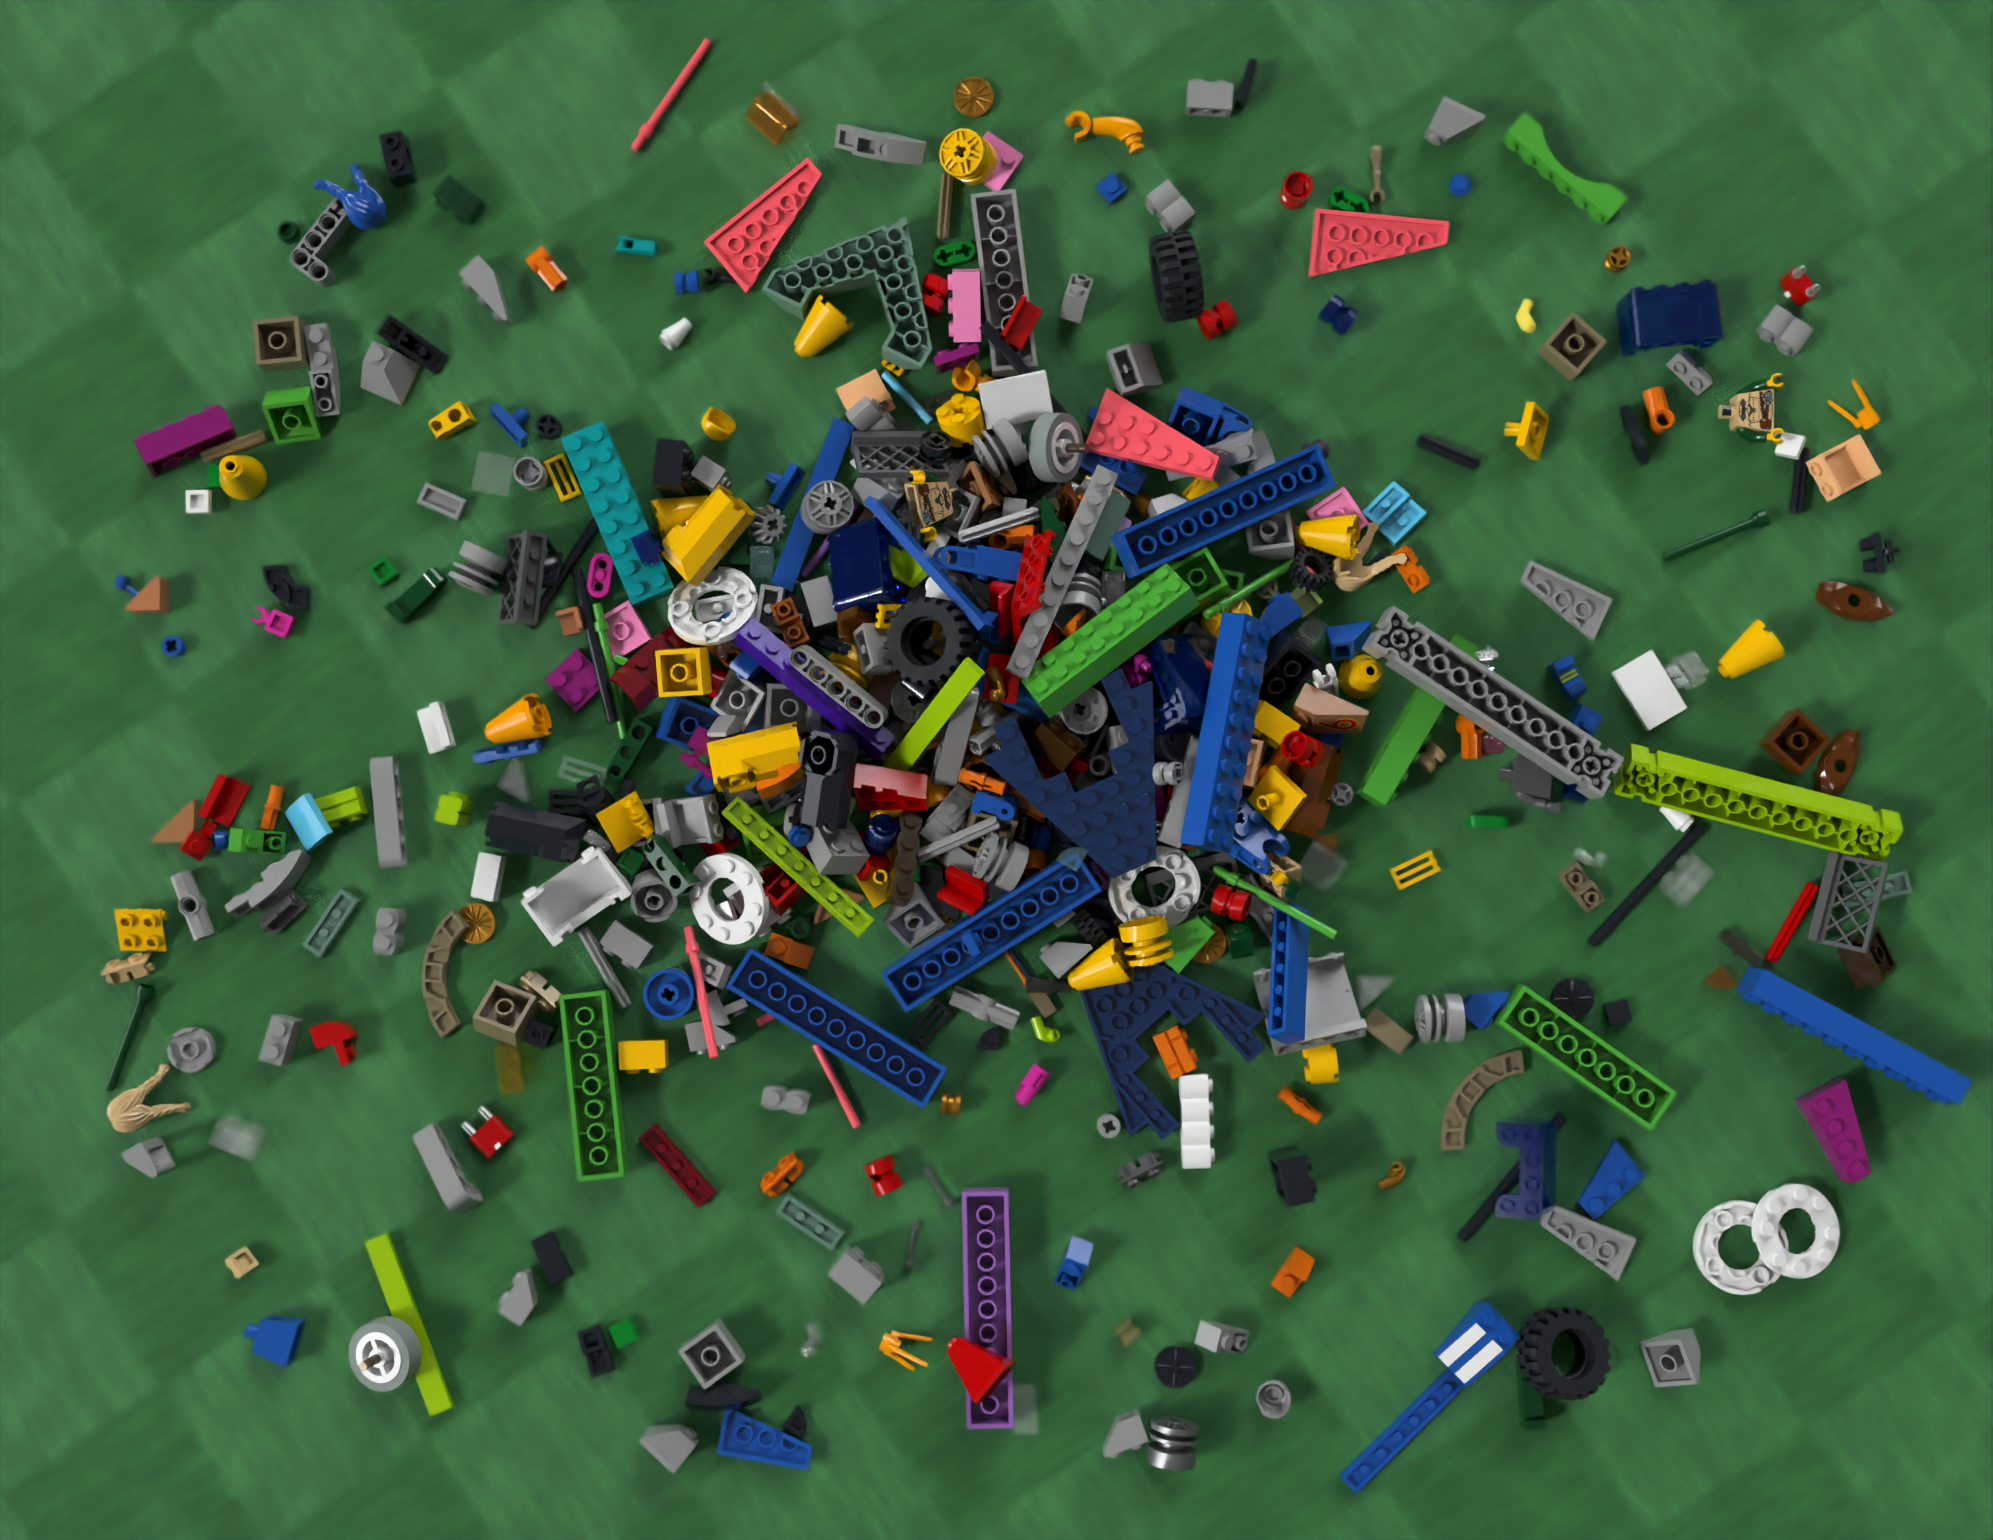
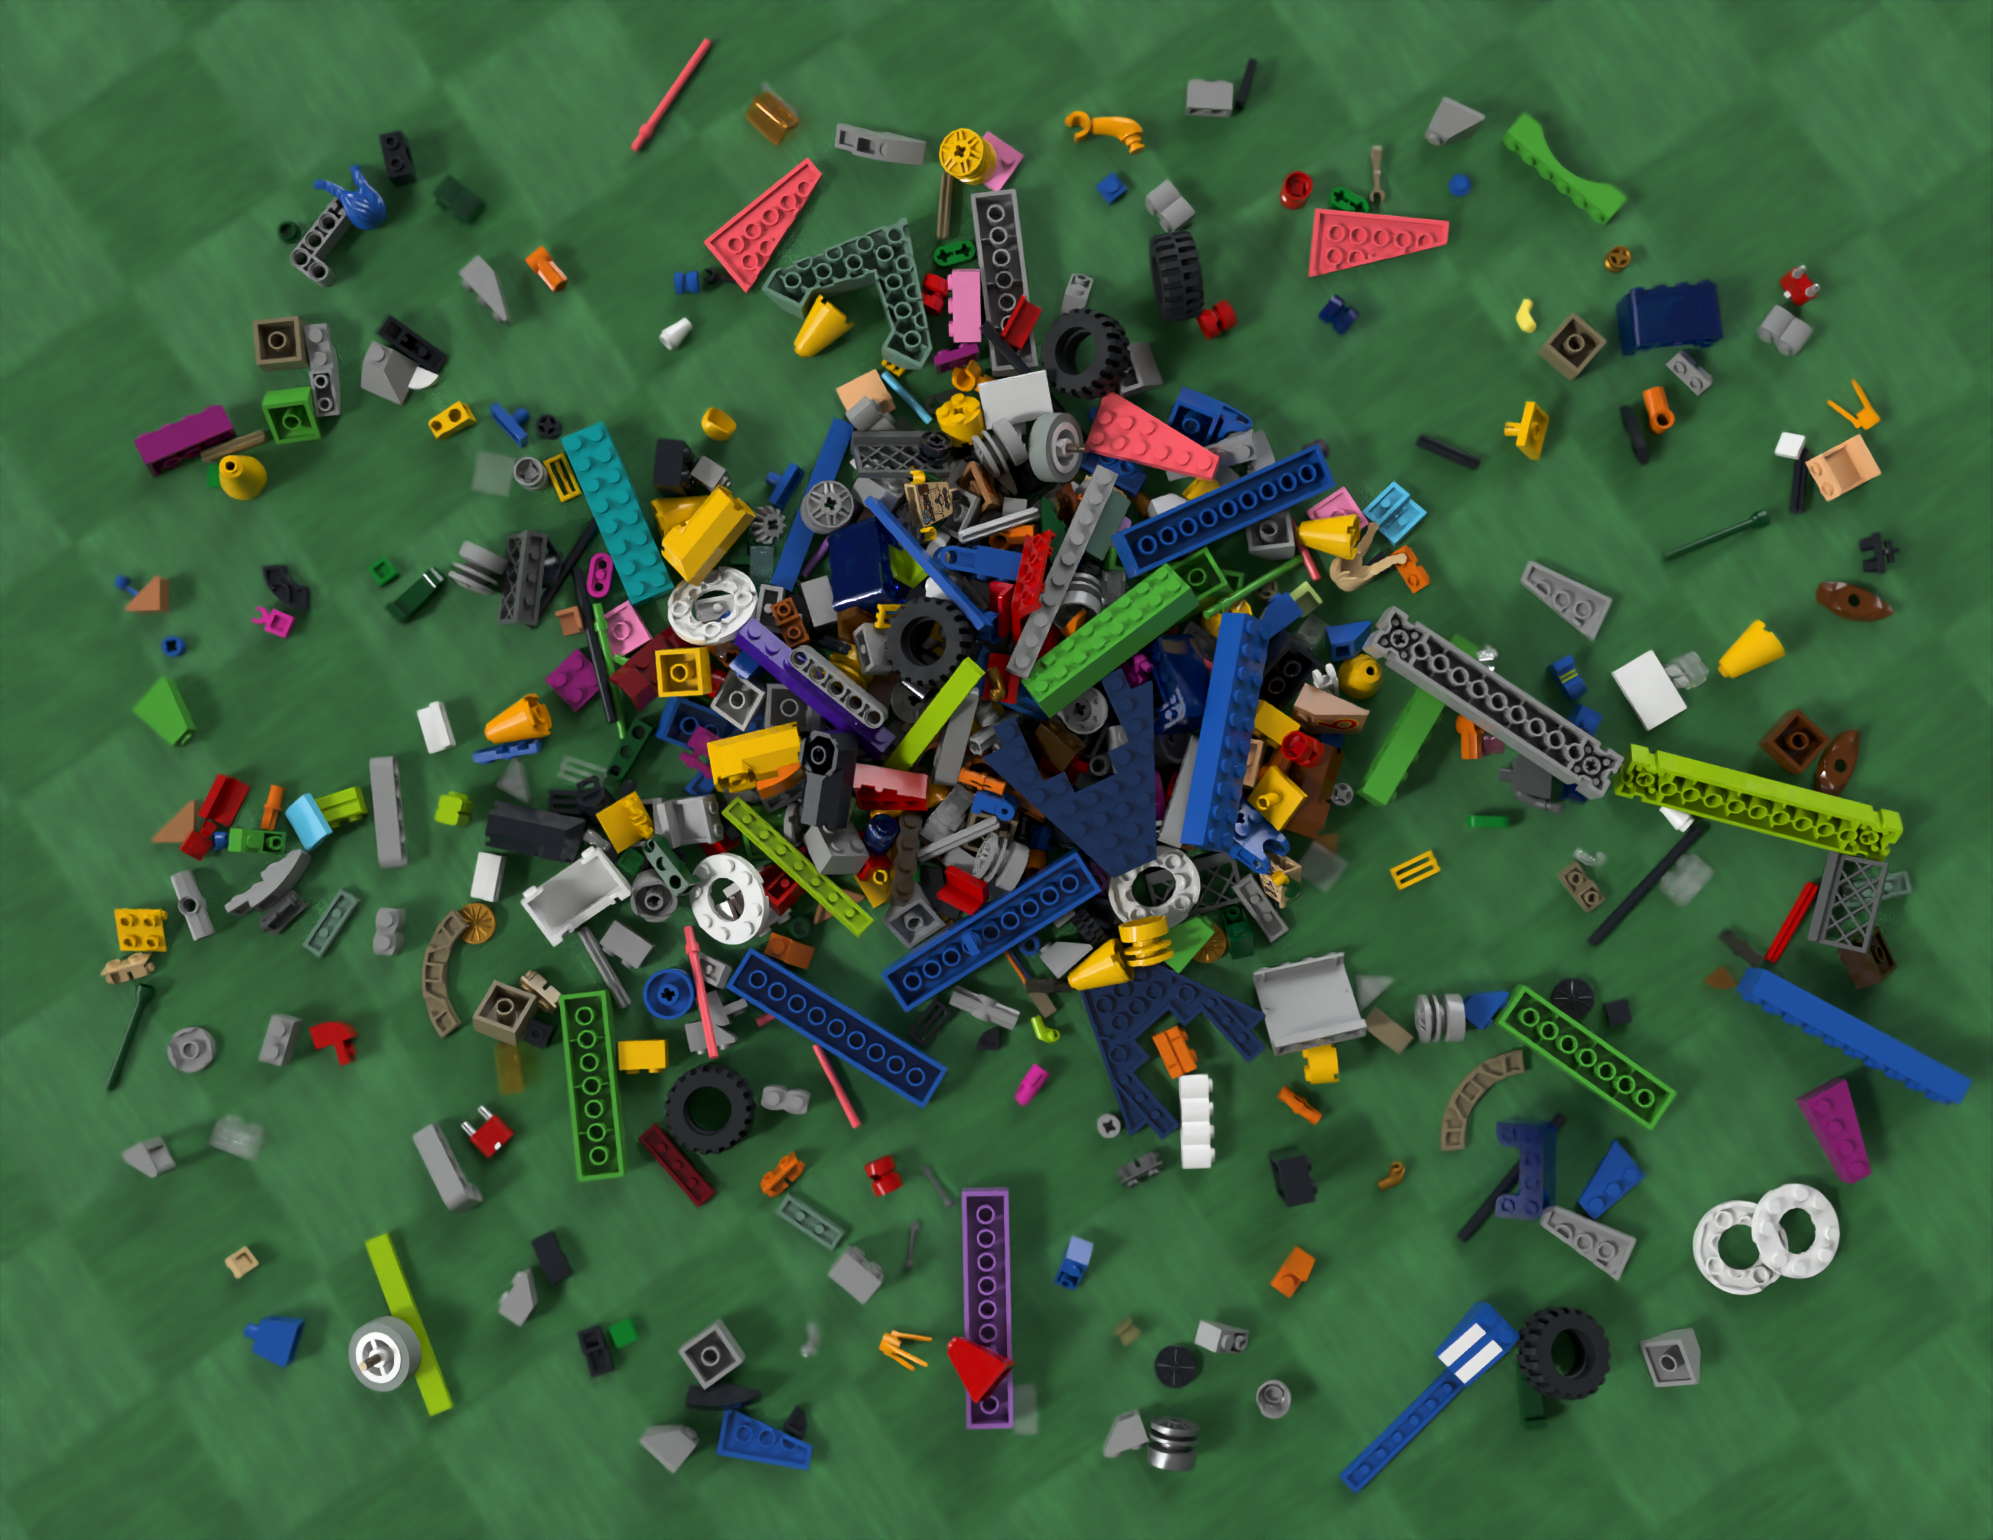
(129, 1113): tan hair -> none
(166, 712): none -> bright green slope
(198, 502): white plate -> none
(423, 379): none -> white tile
(442, 501): light grey tile -> none
(639, 246): teal bar -> none
(647, 548): clear blue brick -> none
(679, 1116): none -> black tyre
(724, 726): light grey slope -> none
(799, 836): blue plate -> none
(950, 1104): pearl gold wheel -> none
(973, 97): pearl gold wheel -> none
(1030, 952): none -> blue plate
(1063, 343): none -> black tyre
(1072, 857): clear light blue tile -> none
(1168, 773): light grey wheel -> none
(1234, 903): red wheel -> none
(1235, 879): bright green bar -> none
(1288, 977): blue brick -> none
(1314, 561): black tyre -> none
(1430, 757): tan wheel -> none
(1753, 411): torso -> none

